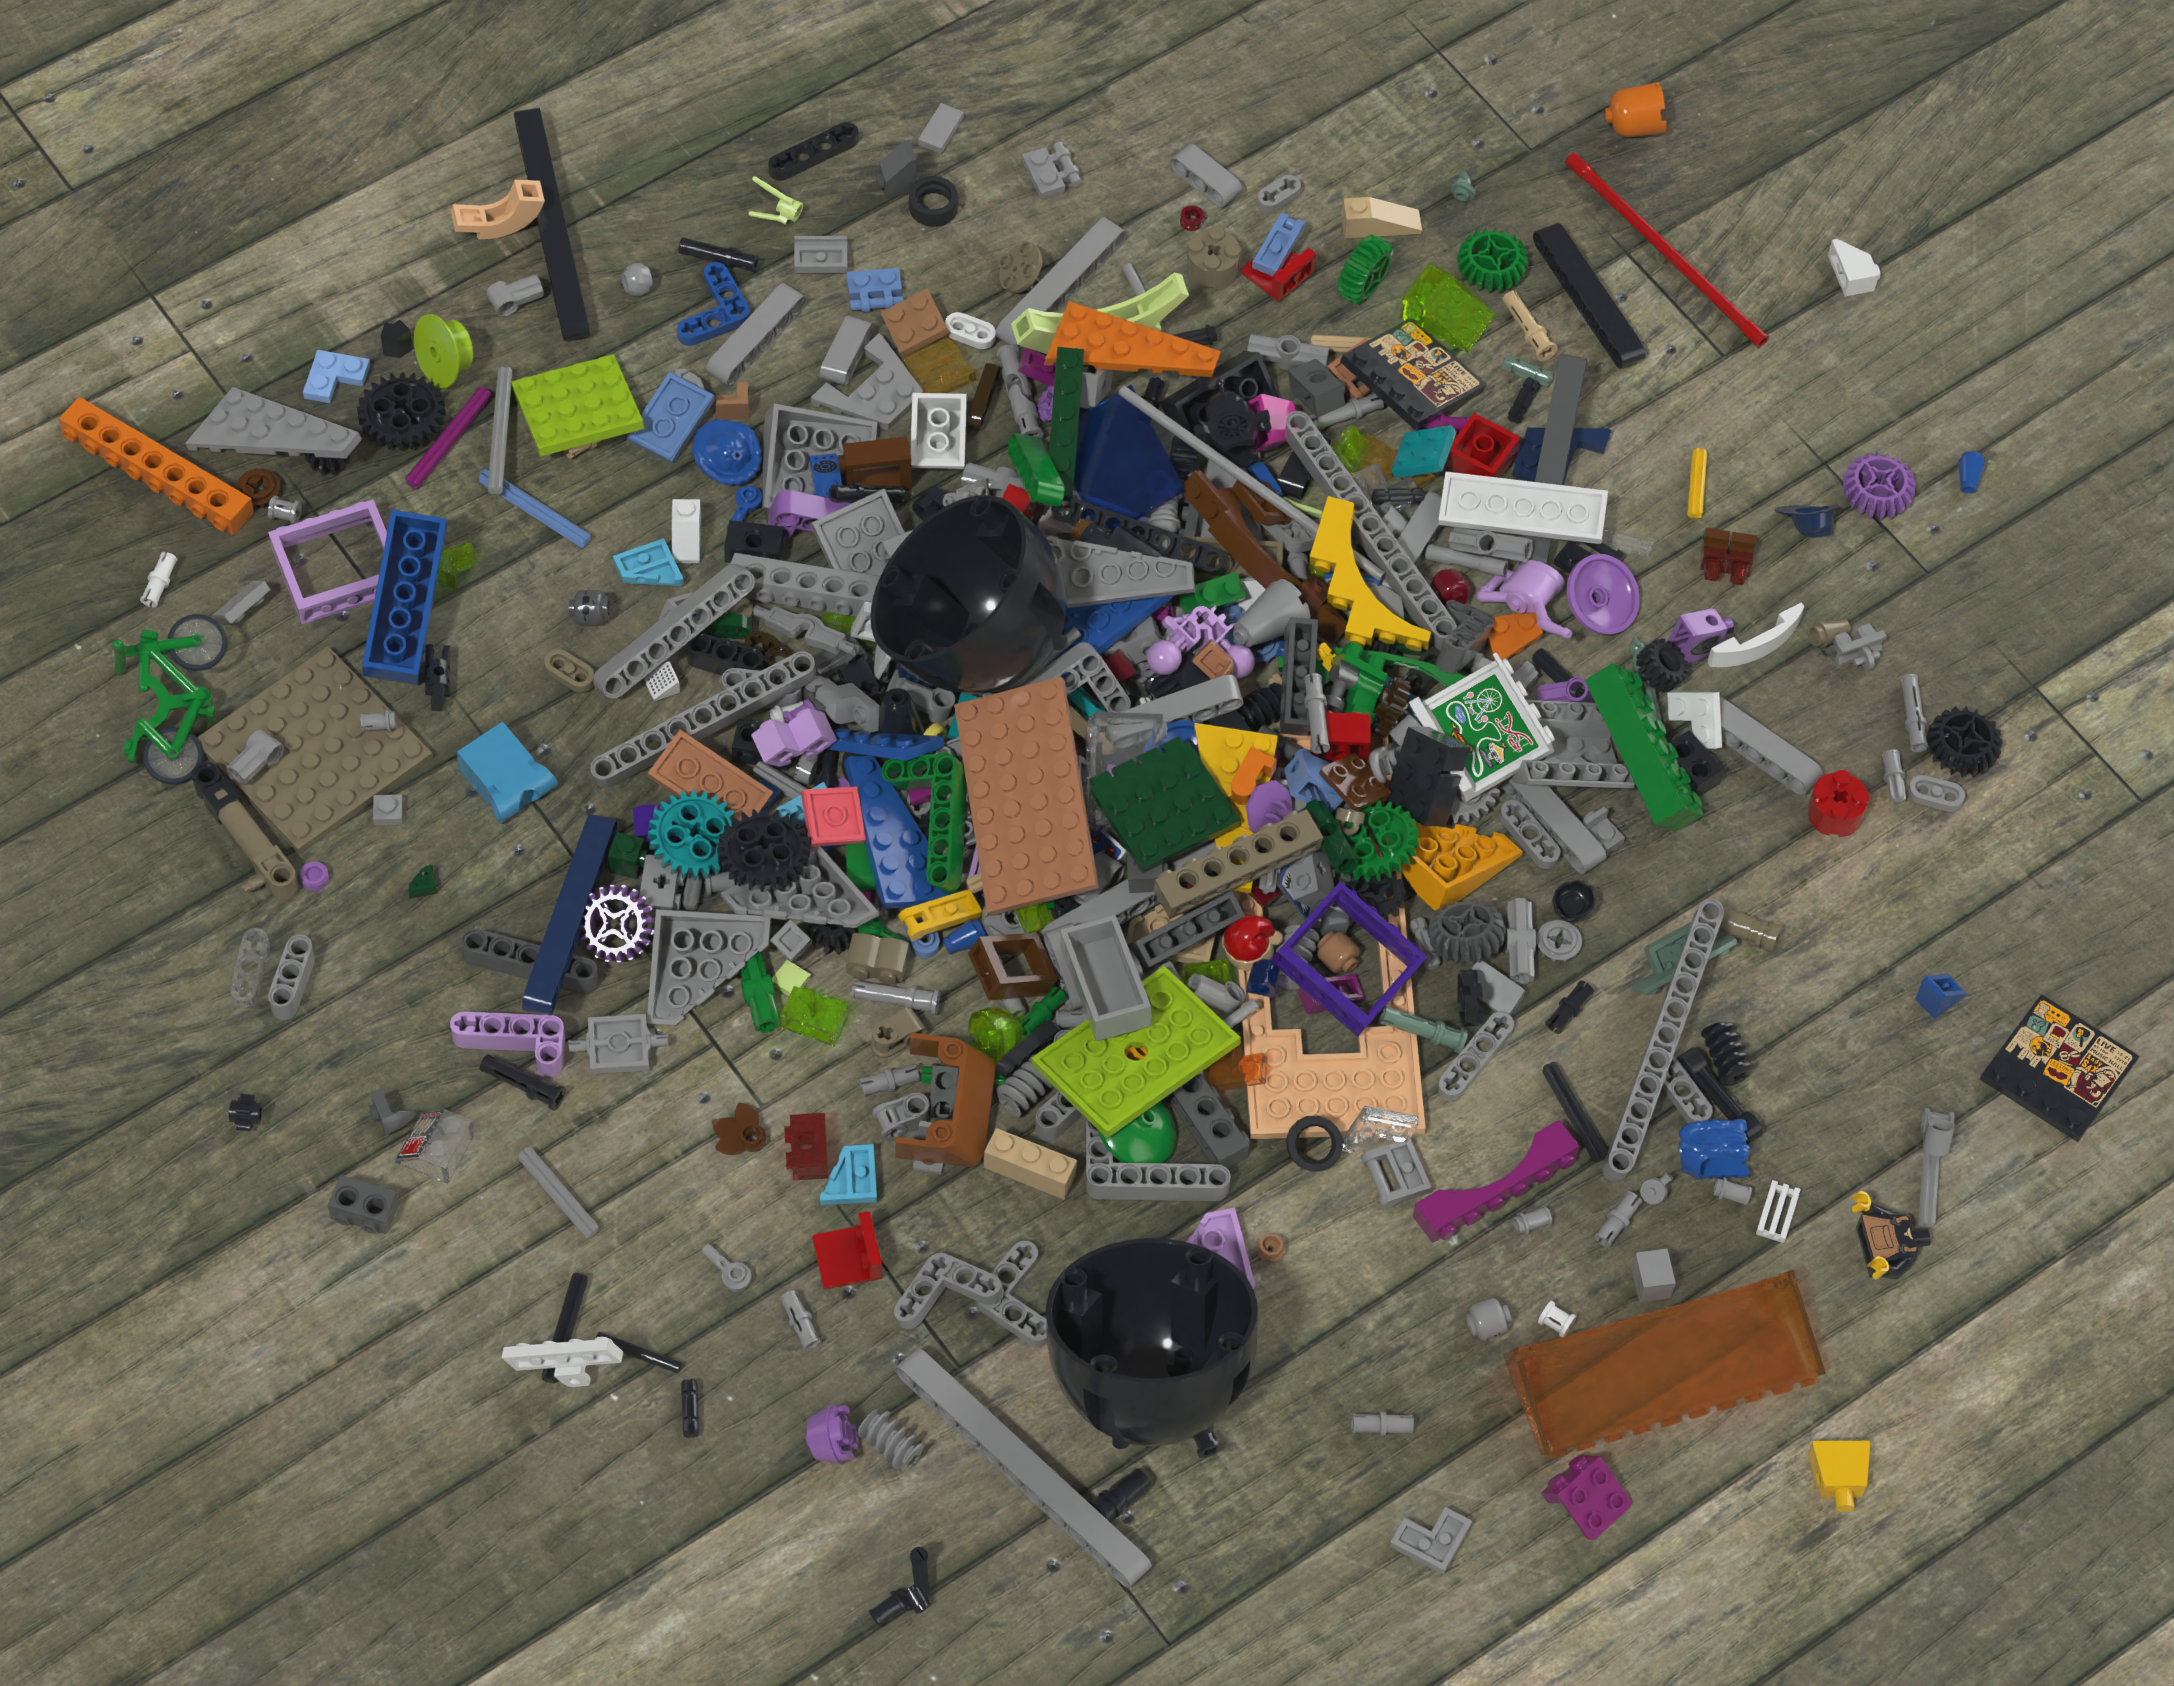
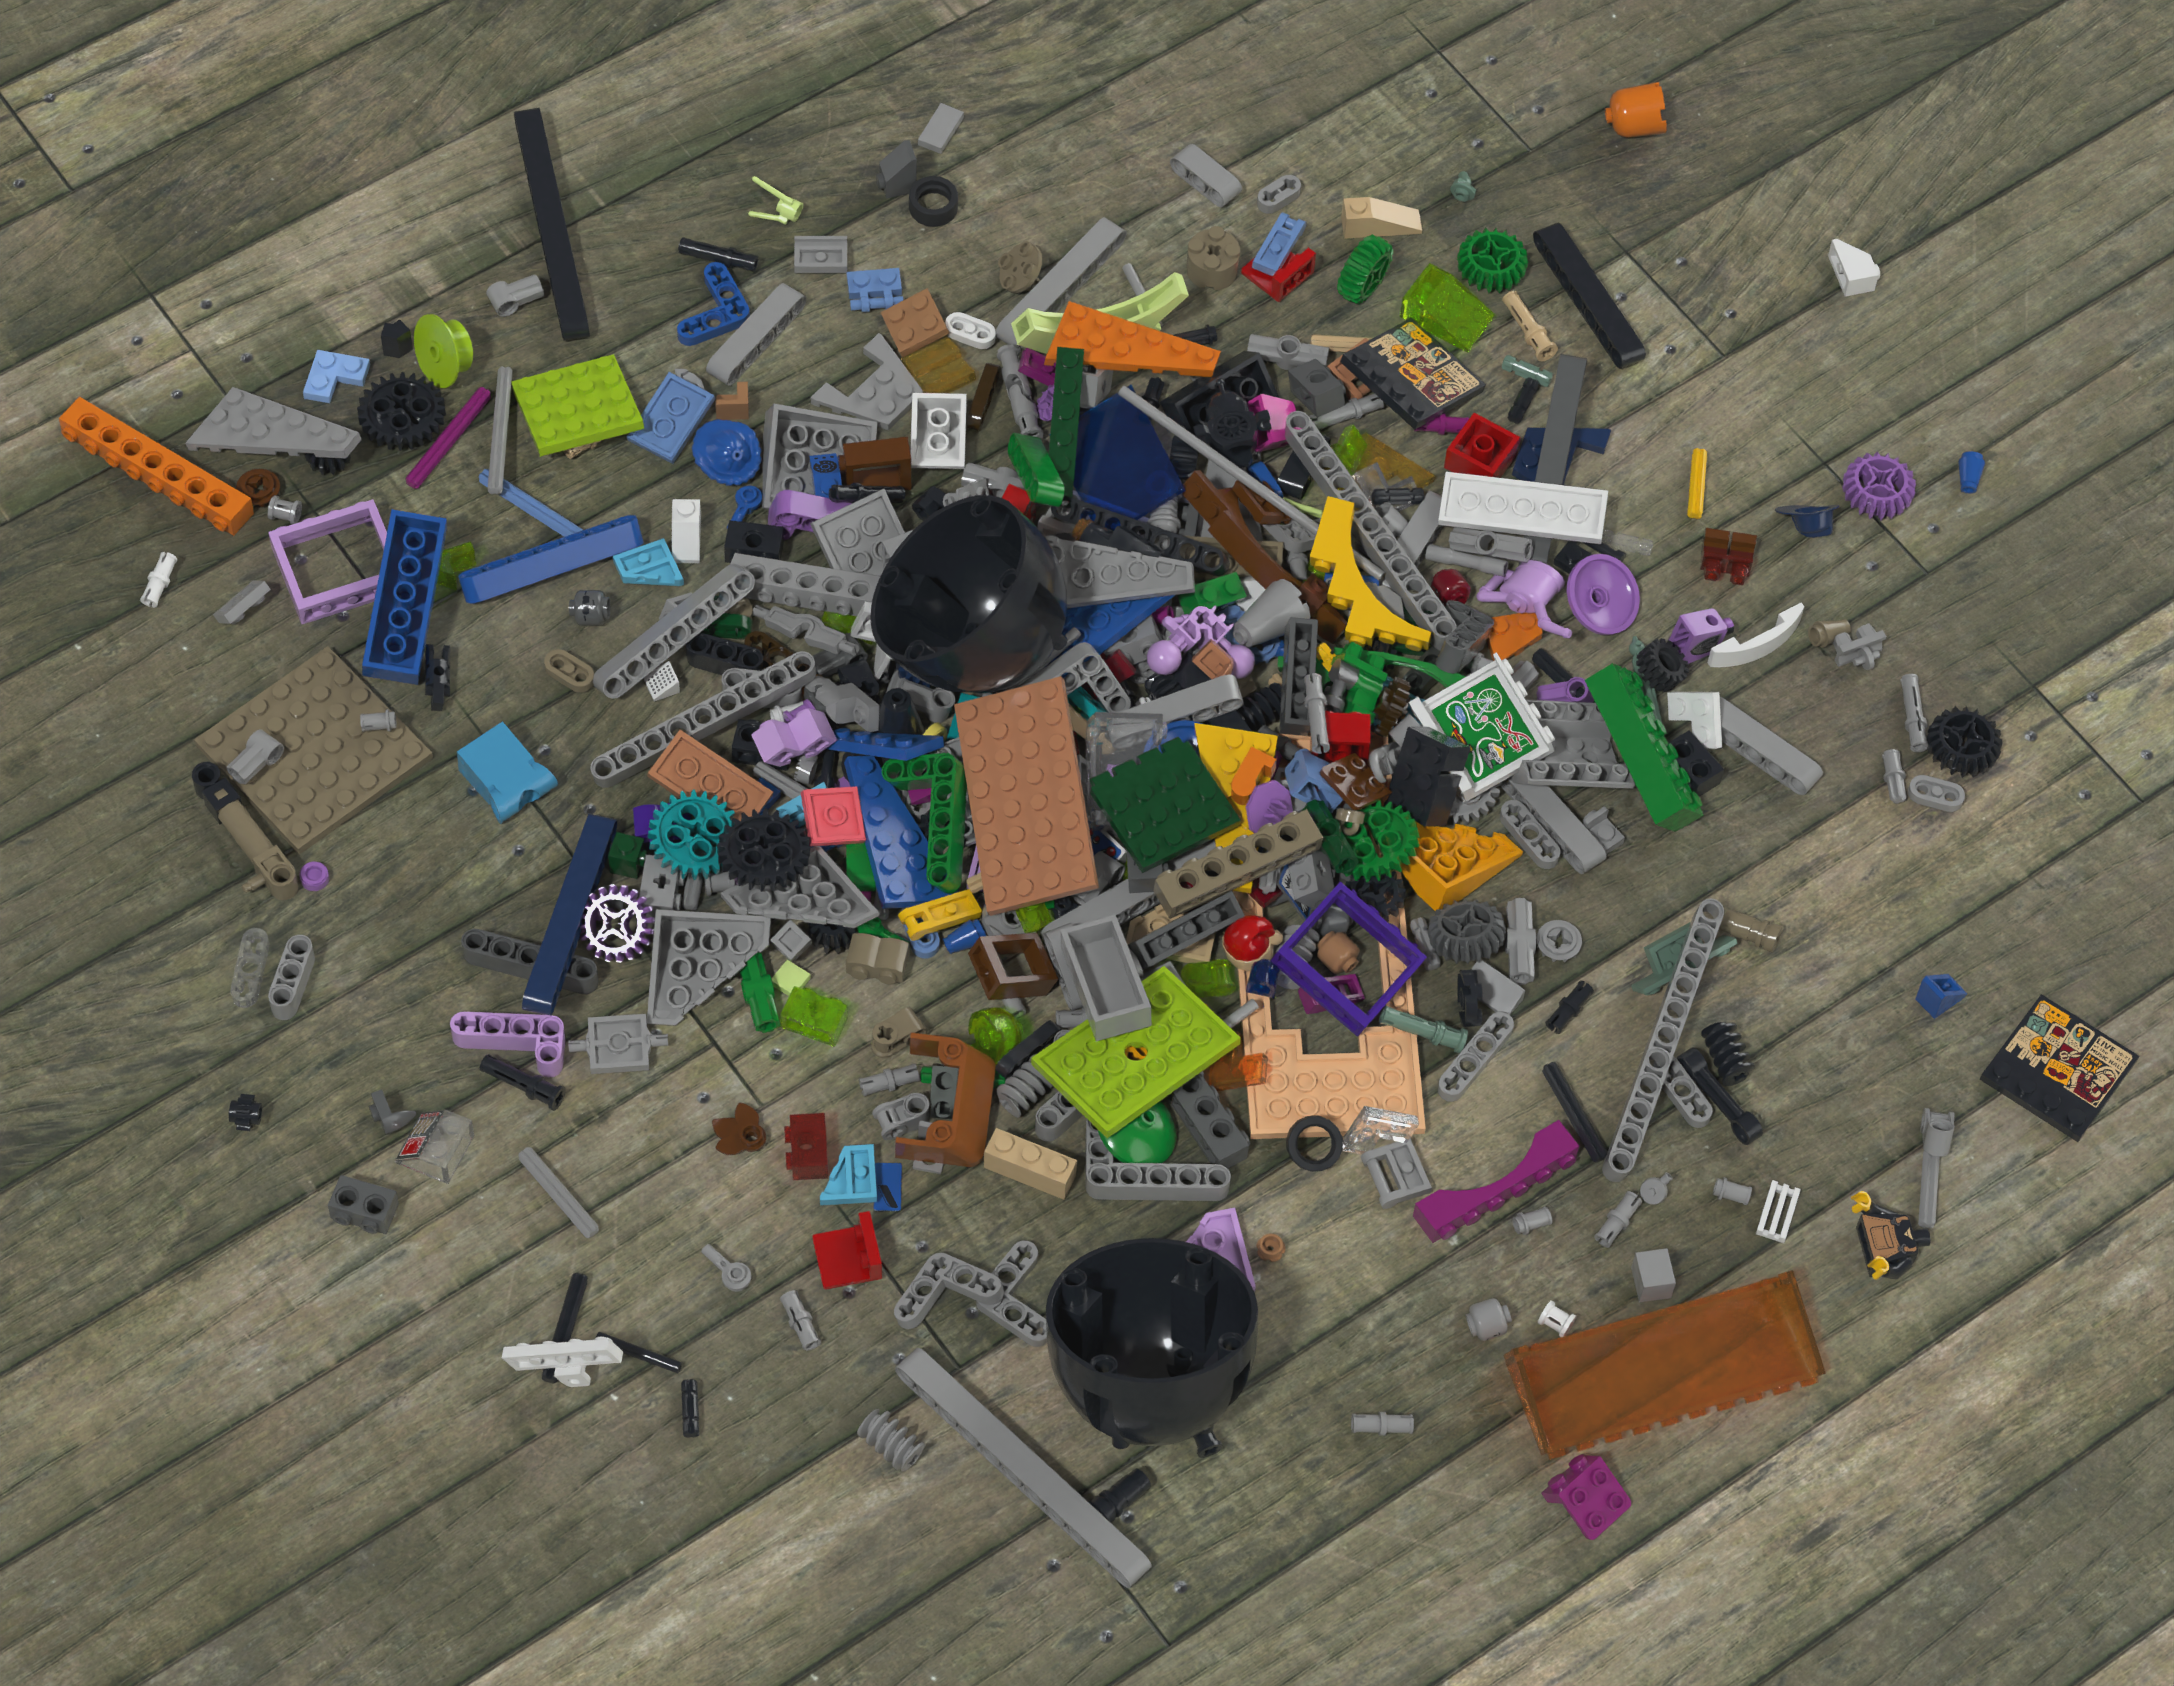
(196, 645): piece -> none
(388, 810): light grey plate -> none
(423, 883): dark green tile -> none
(503, 217): light nougat arch -> none
(551, 559): none -> blue beam
(636, 279): light grey piece -> none
(811, 148): black beam -> none
(831, 1435): medium lavender cone -> none
(846, 350): light grey beam -> none
(888, 1186): none -> blue sticker
(909, 997): light grey pin -> none
(911, 1599): black pin -> none
(1042, 1011): green pin -> none
(1043, 170): light grey plate -> none
(1196, 223): dark red bush -> none
(1218, 997): light grey piece -> none
(1423, 451): teal plate -> none
(1432, 1547): light grey plate -> none
(1574, 901): black hair -> none
(1714, 1149): blue piece -> none
(1747, 327): red piece -> none
(1838, 804): red brick -> none
(1840, 1470): yellow torso -> none

